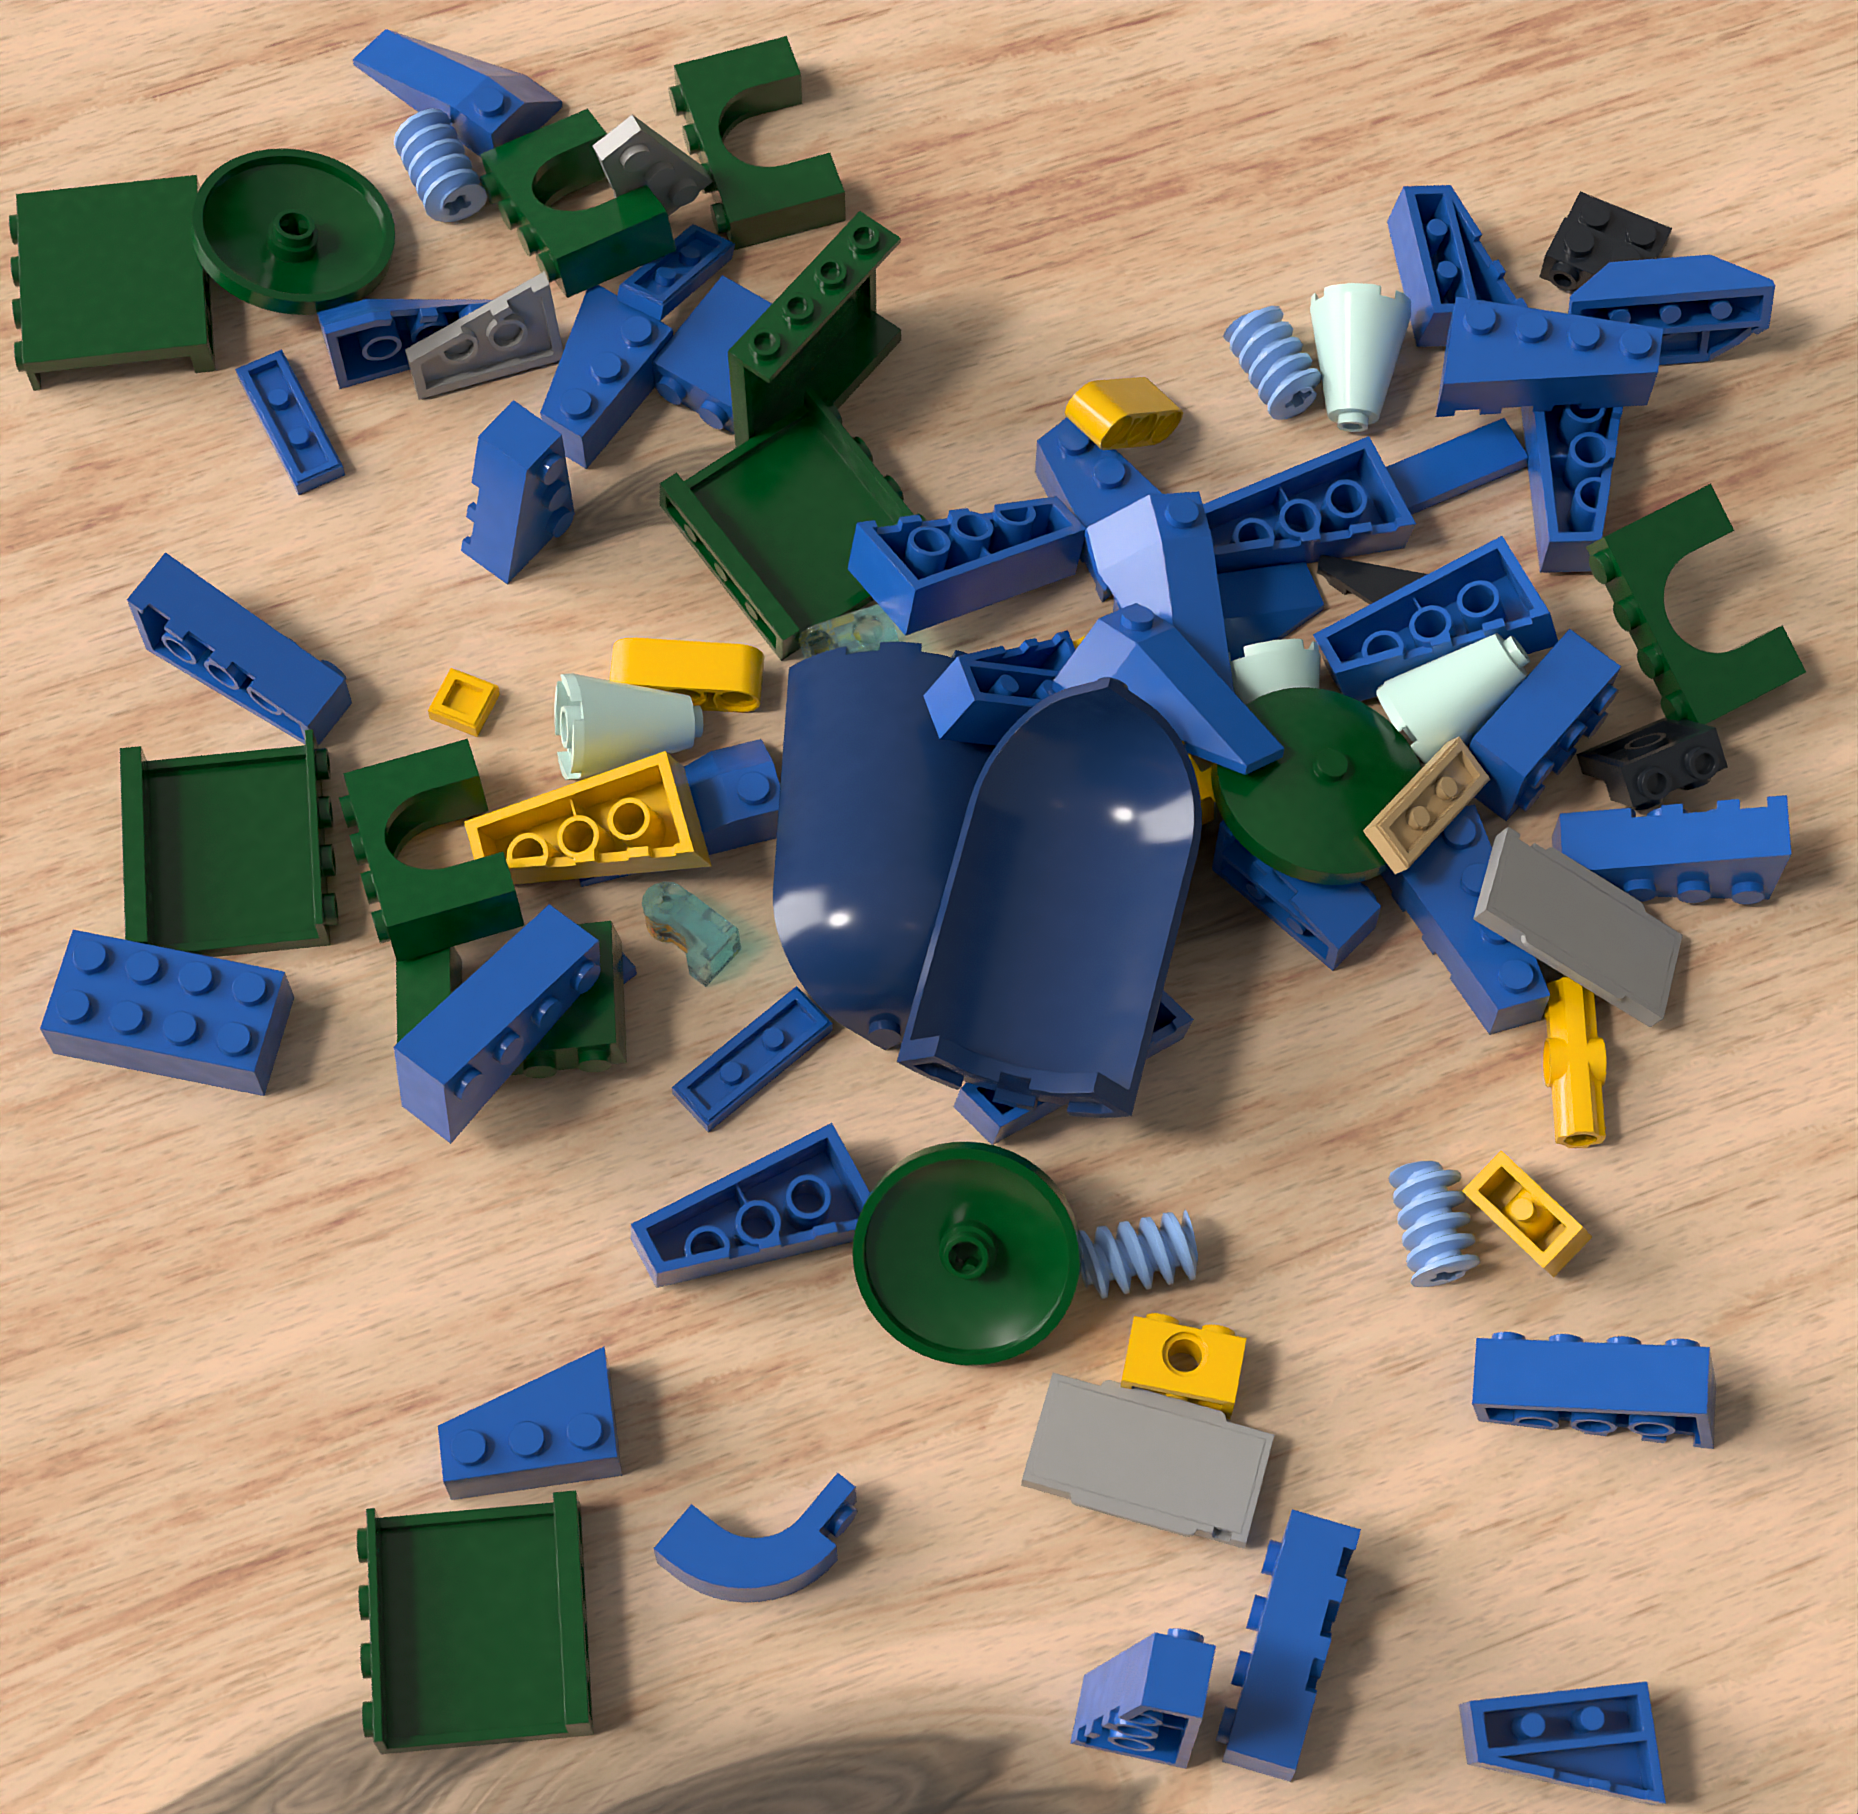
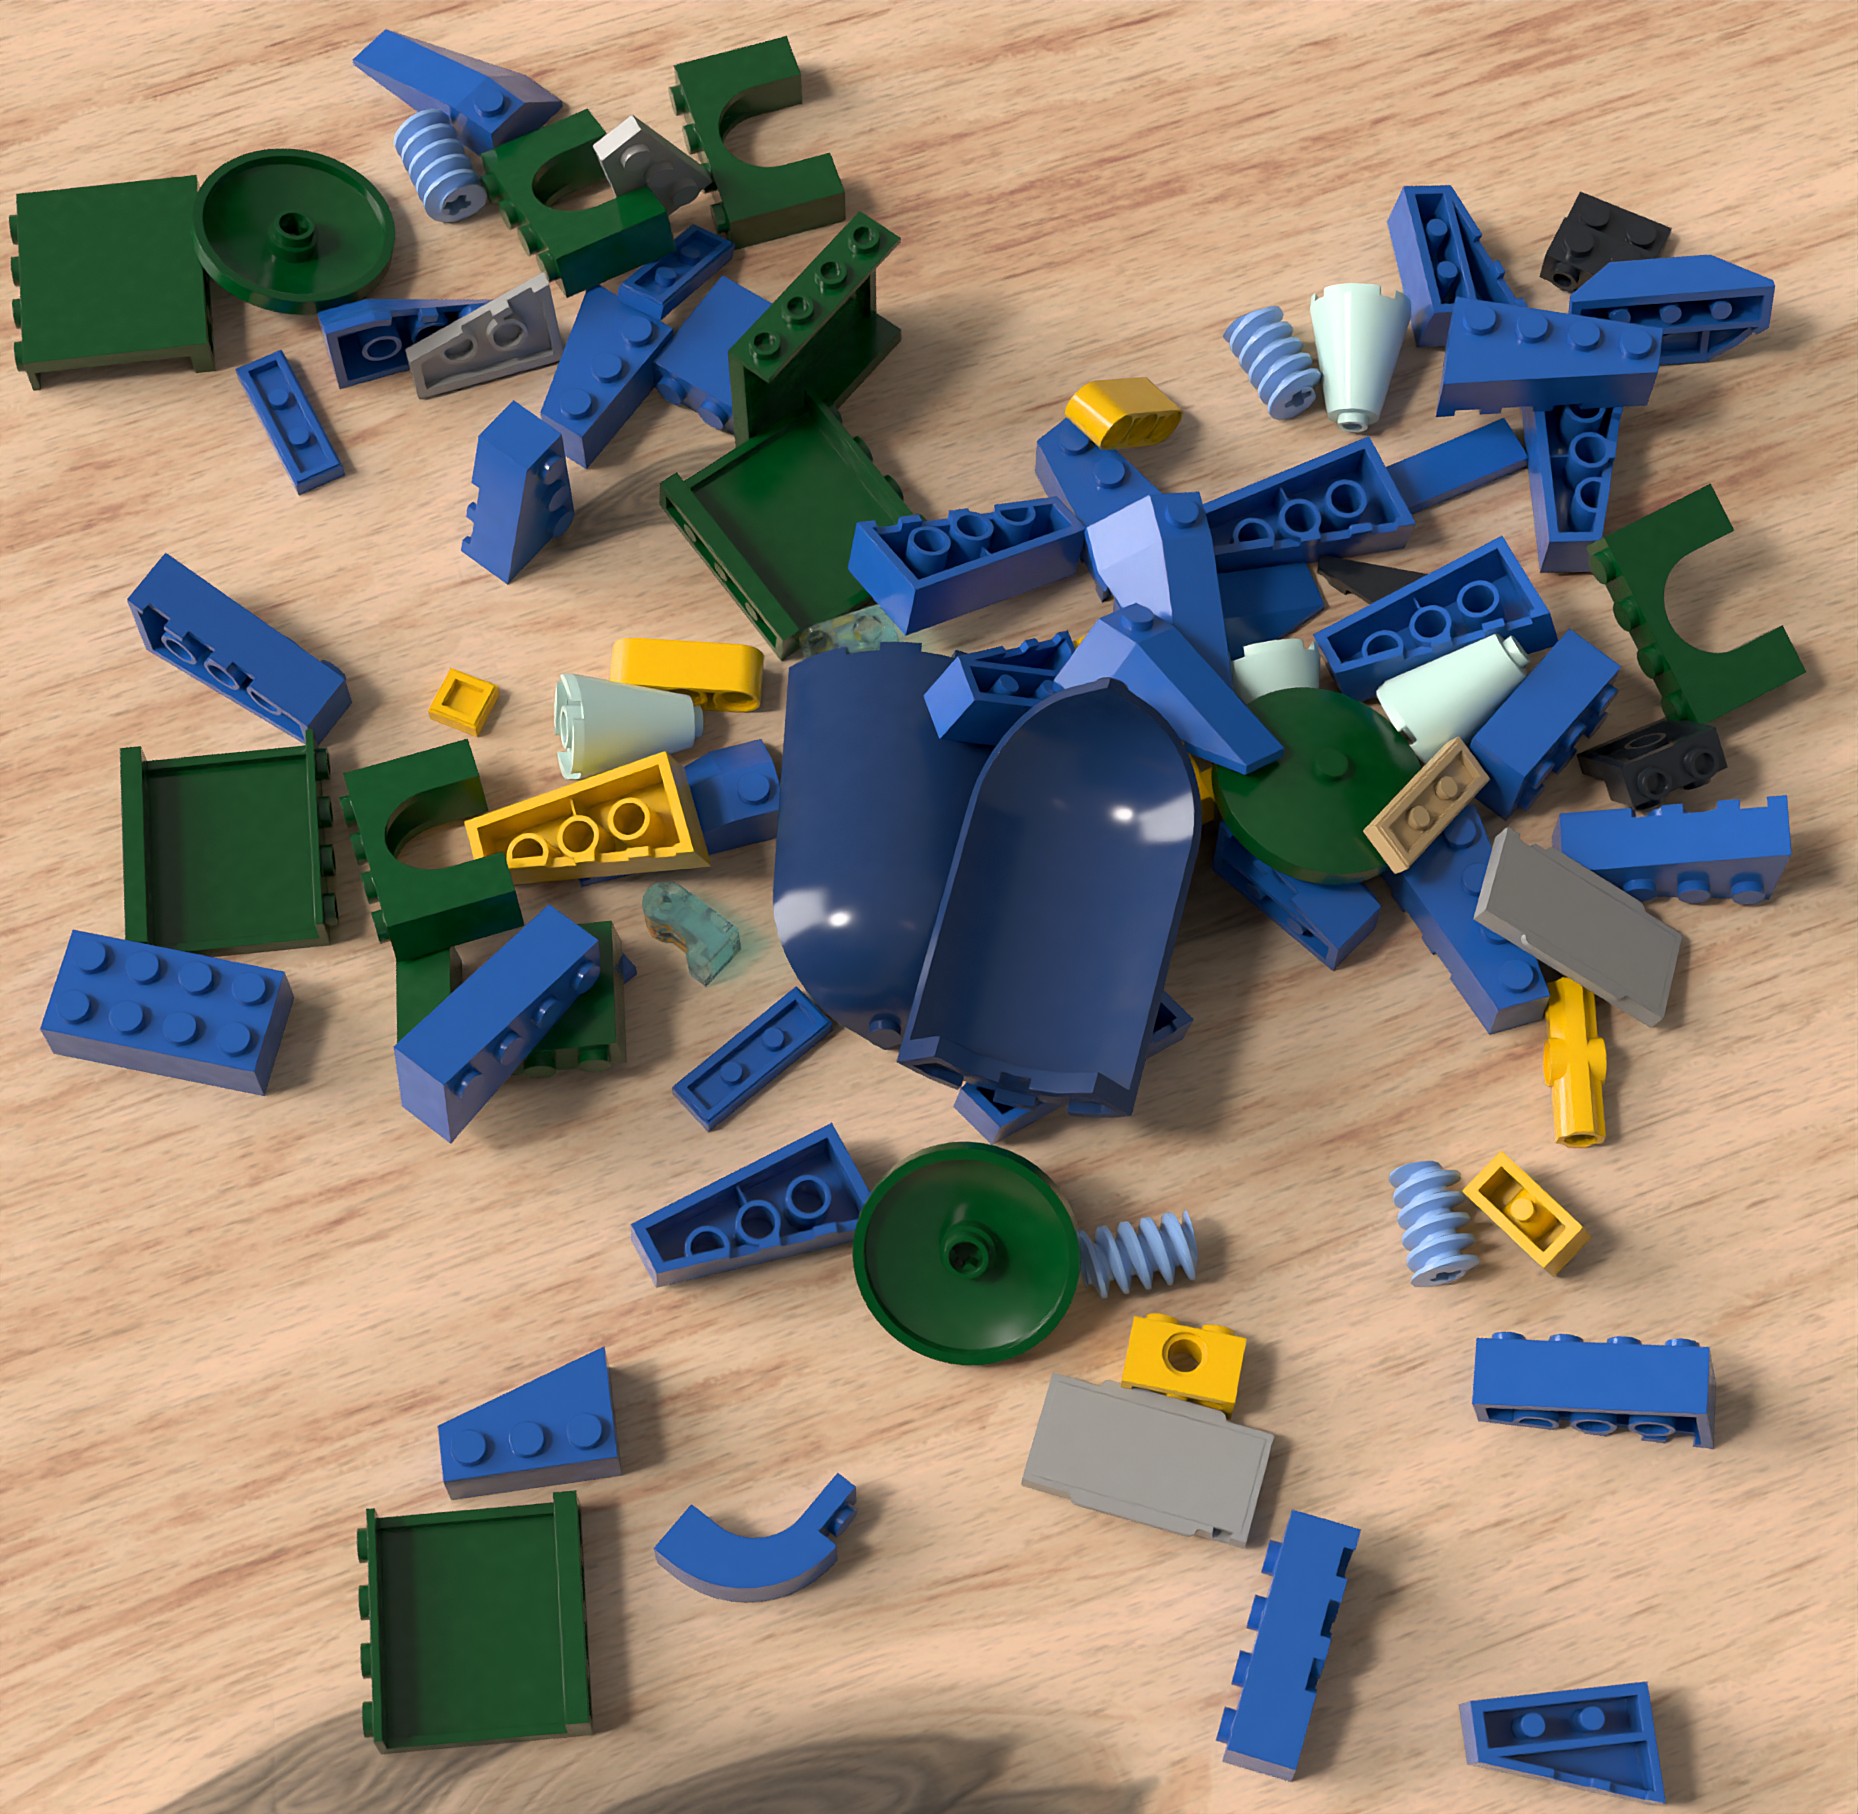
(1147, 1699): blue wedge -> none

